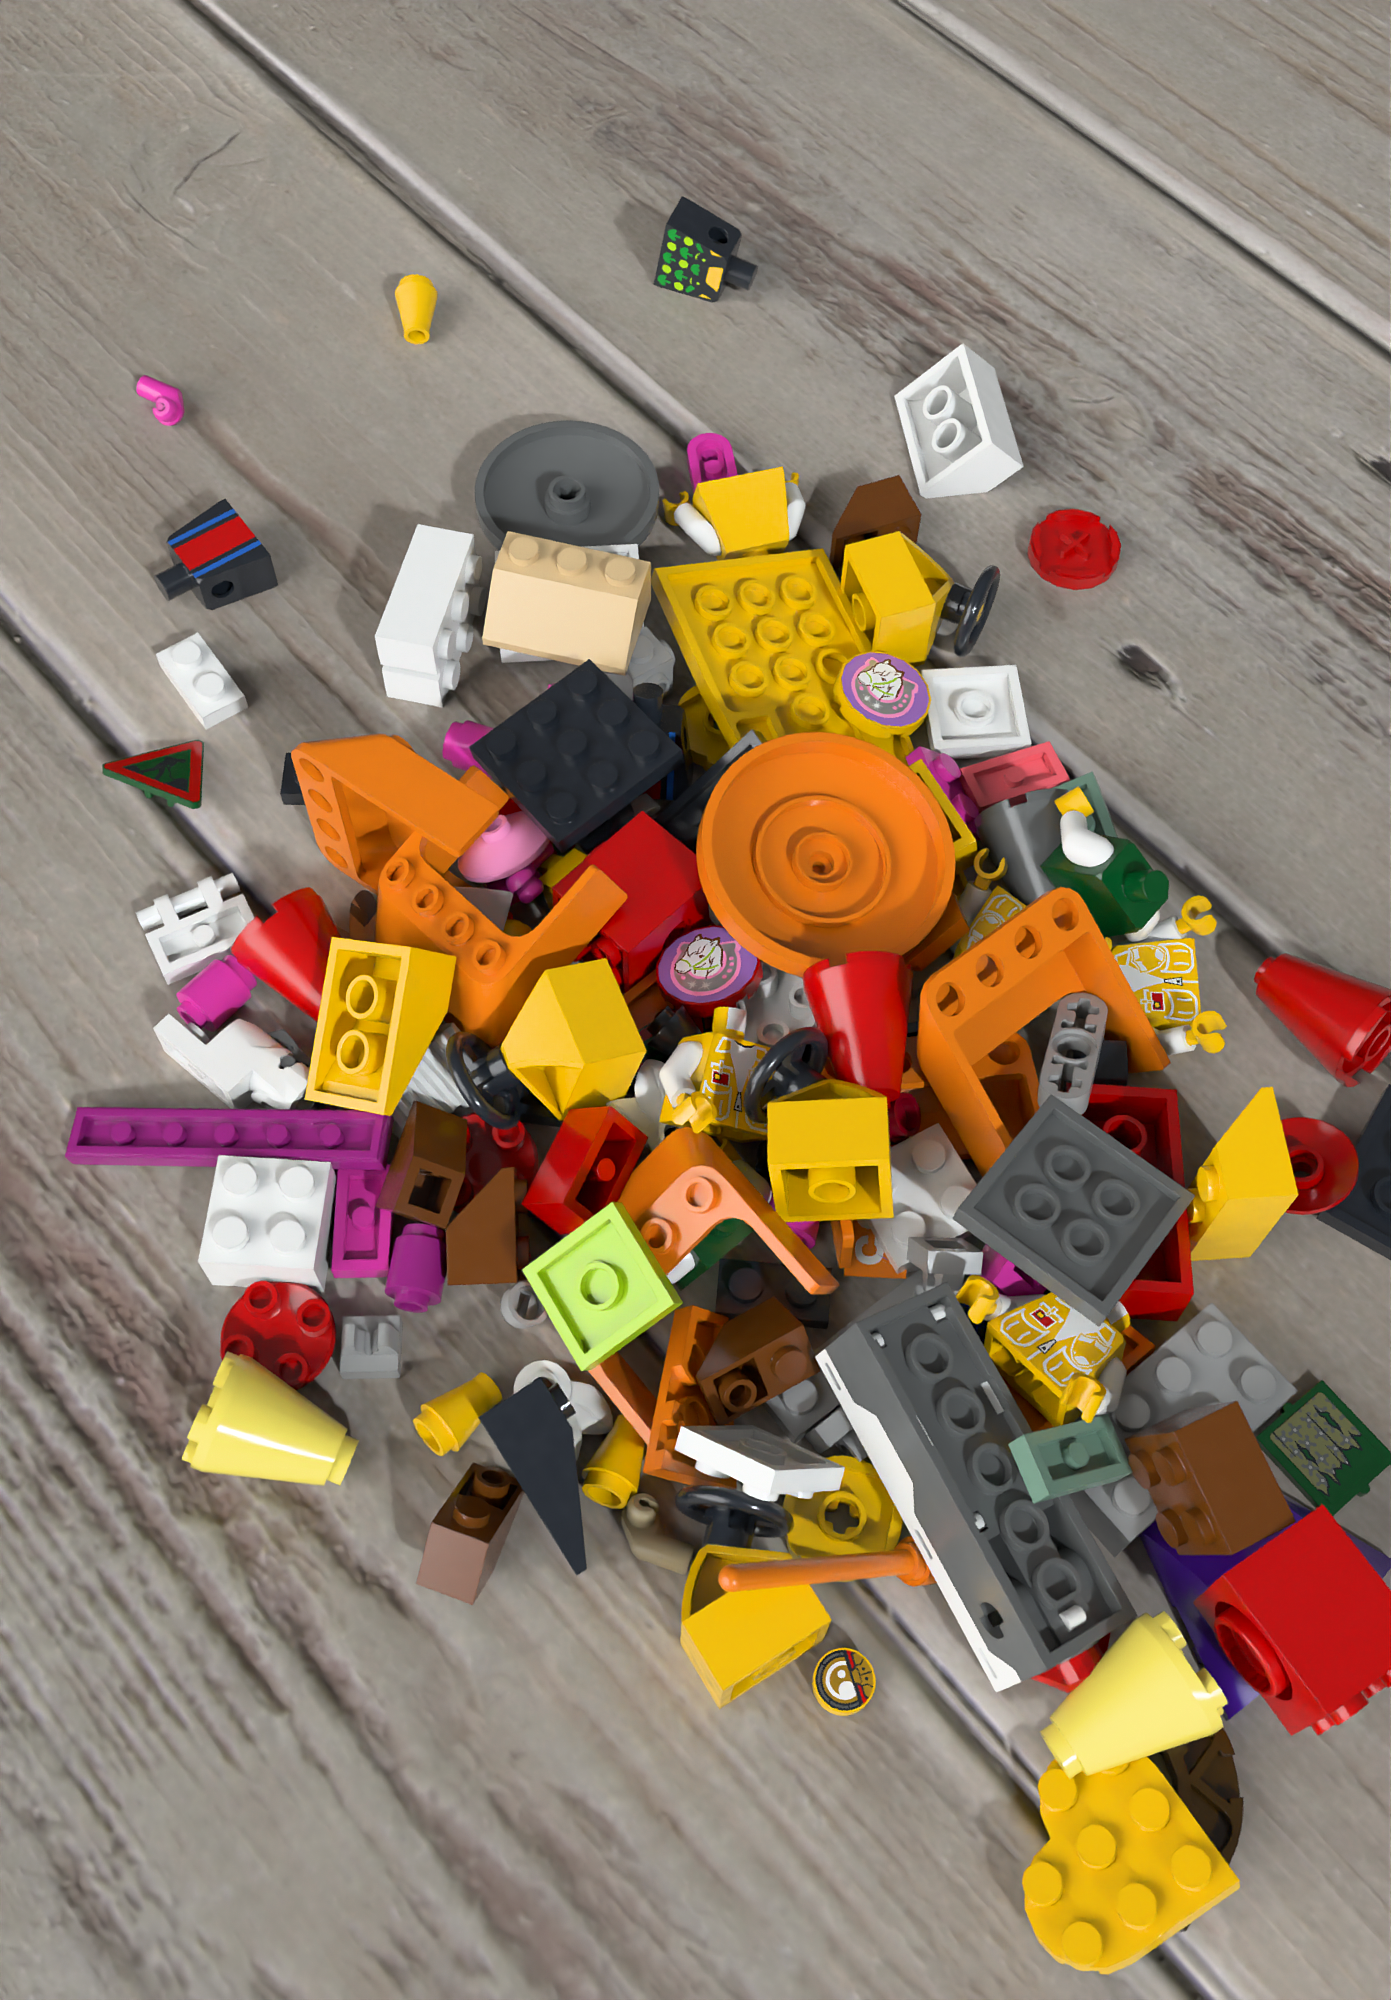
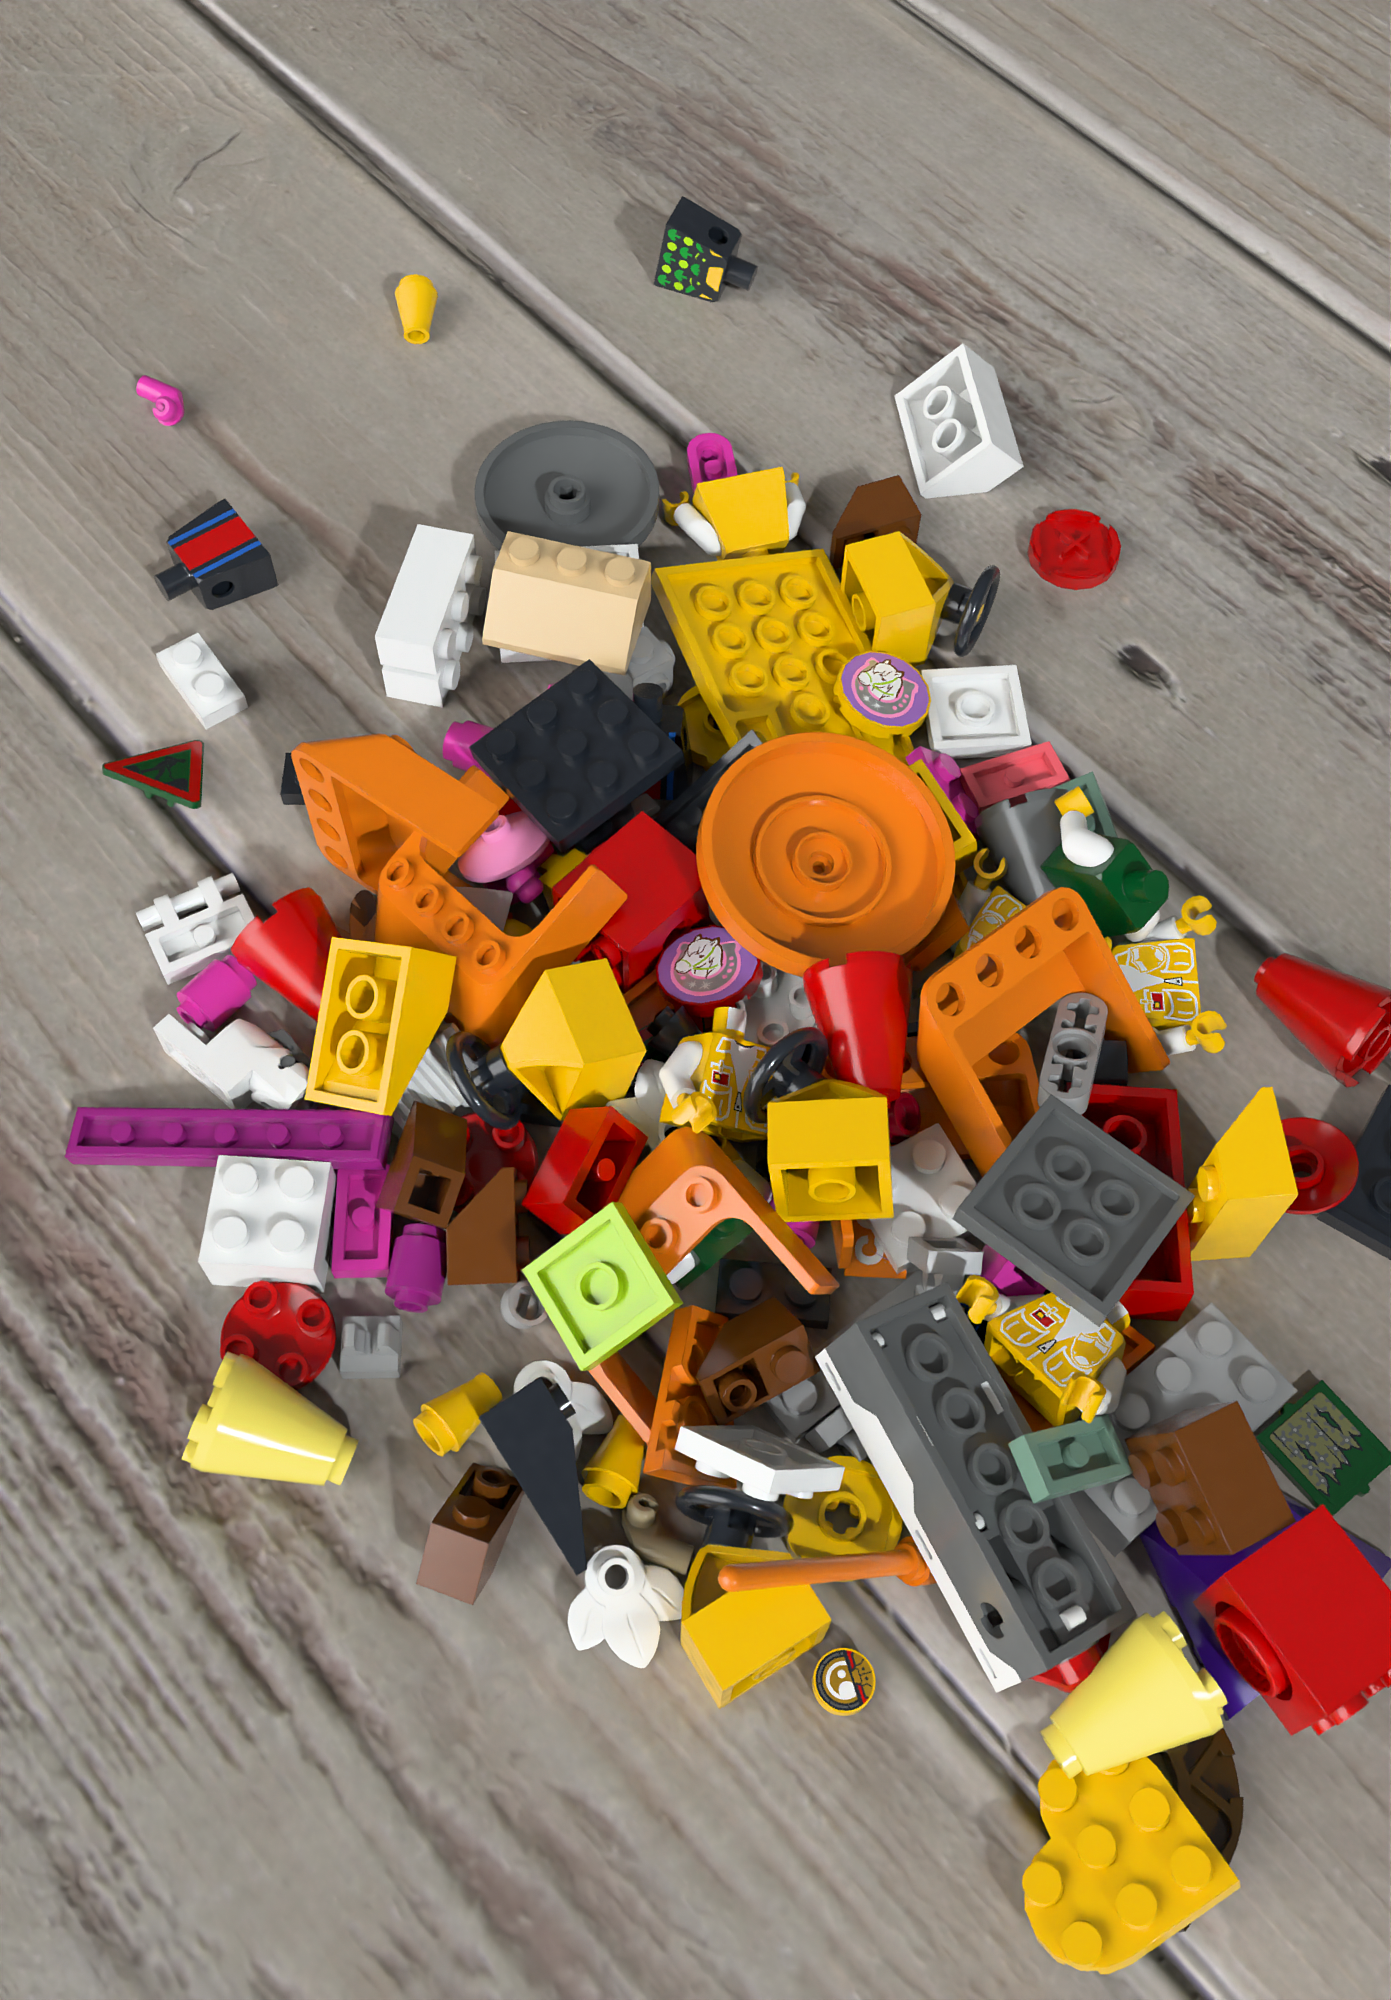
(627, 1614): none -> white plate

